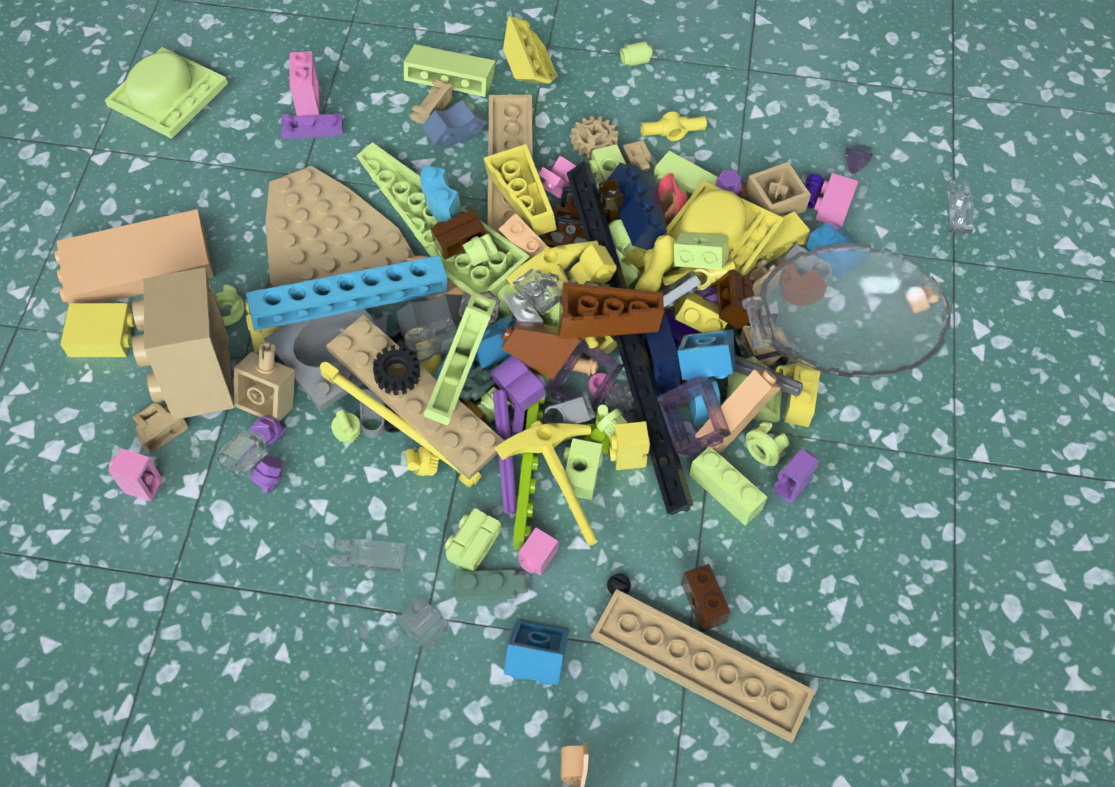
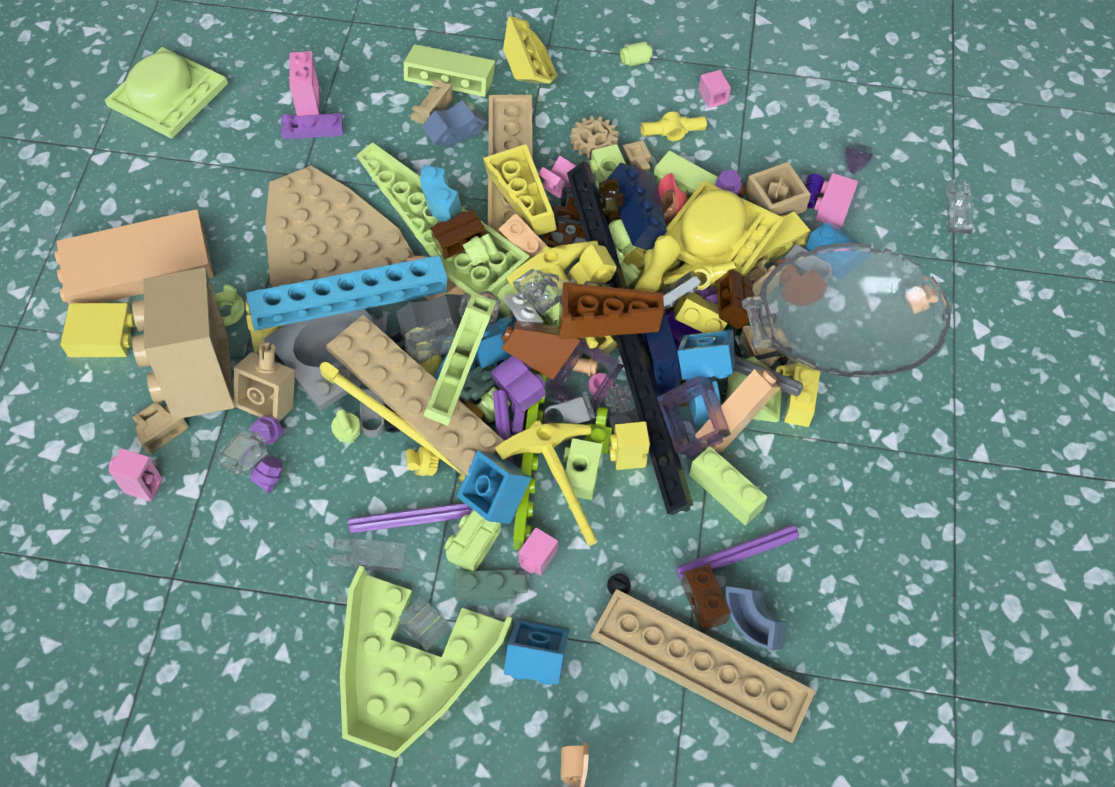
(395, 689): none -> yellowish green piece
(396, 357): black tyre -> none
(408, 517): none -> medium lavender axle
(493, 487): none -> dark azure brick
(609, 420): yellowish green piece -> none
(701, 251): yellowish green brick -> none
(714, 88): none -> bright pink brick
(742, 550): none -> medium lavender axle
(753, 617): none -> sand blue brick
(758, 439): yellowish green piece -> none
(795, 475): medium lavender brick -> none

